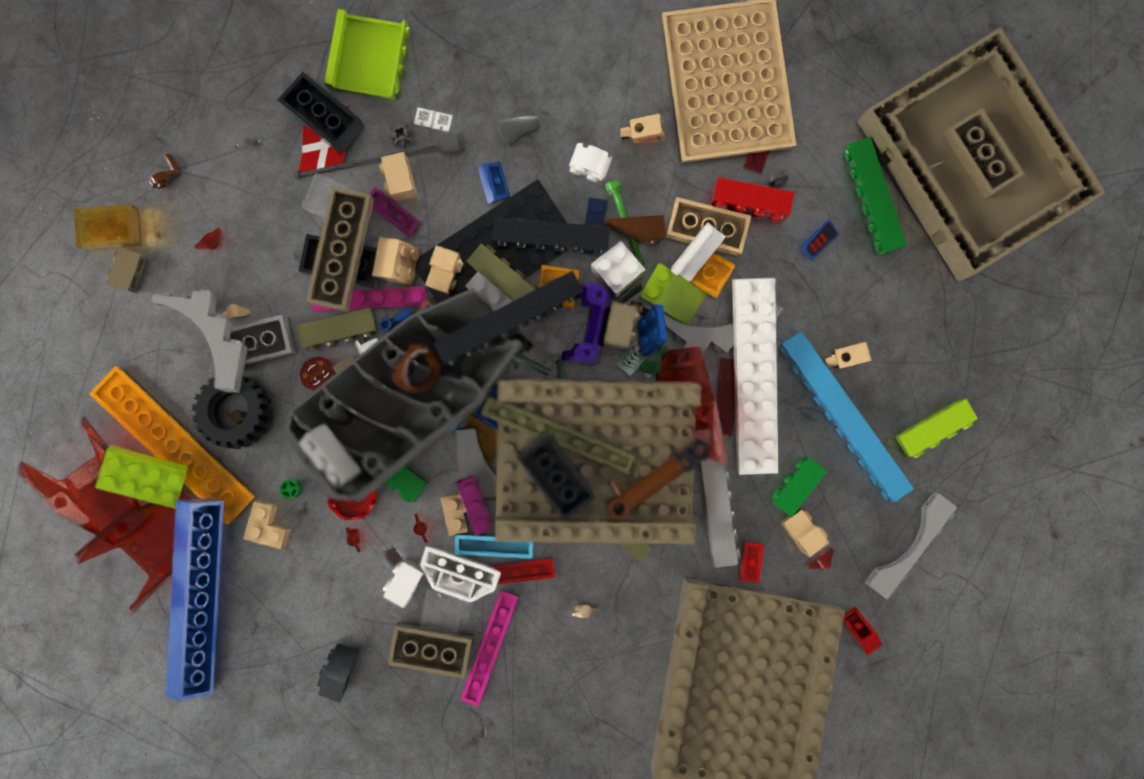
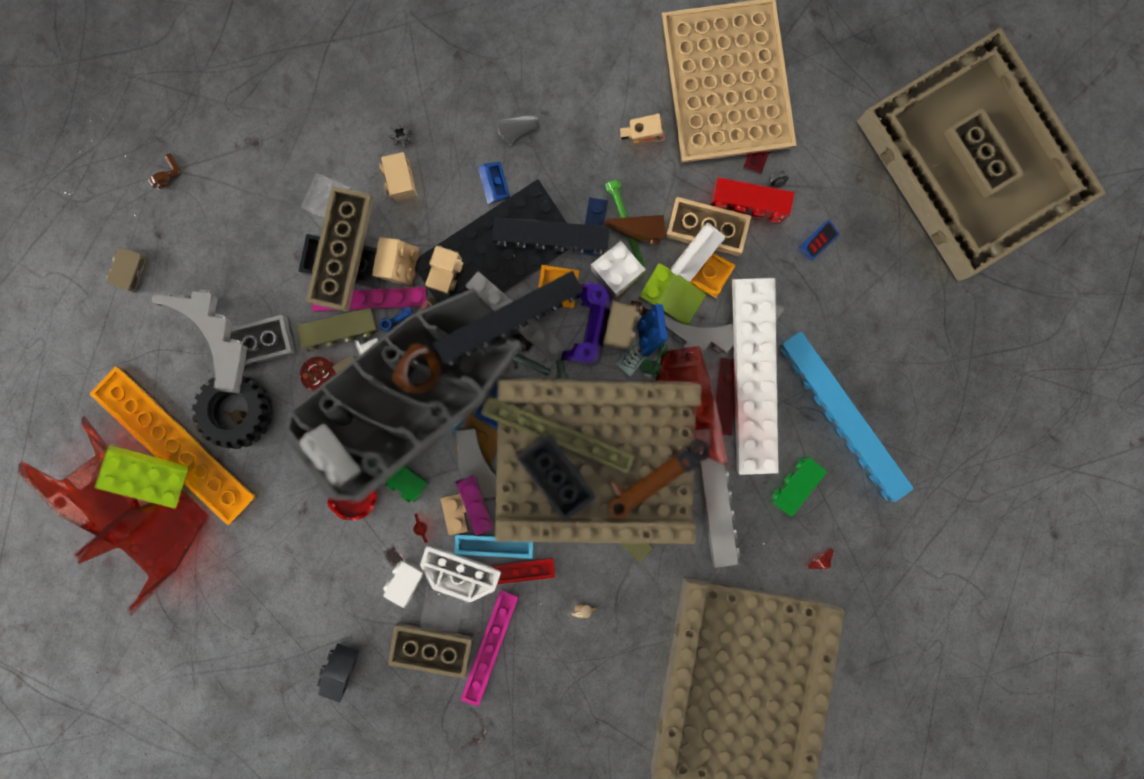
(107, 227): clear yellow brick -> none
(194, 598): blue brick -> none
(209, 241): clear red piece -> none
(234, 312): tan piece -> none
(261, 527): tan brick -> none
(286, 489): green wheel -> none
(320, 157): flag -> none
(321, 113): black brick -> none
(353, 538): clear red piece -> none
(366, 56): lime panel -> none
(394, 213): magenta plate -> none
(433, 119): white sticker -> none
(500, 273): olive brick -> none
(590, 162): white brick -> none
(629, 294): sand green sticker -> none
(751, 562): red plate -> none
(804, 533): tan brick -> none
(857, 354): tan torso -> none
(861, 631): red slope -> none
(875, 196): green brick -> none
(935, 428): lime brick -> none
(935, 514): light grey arch -> none

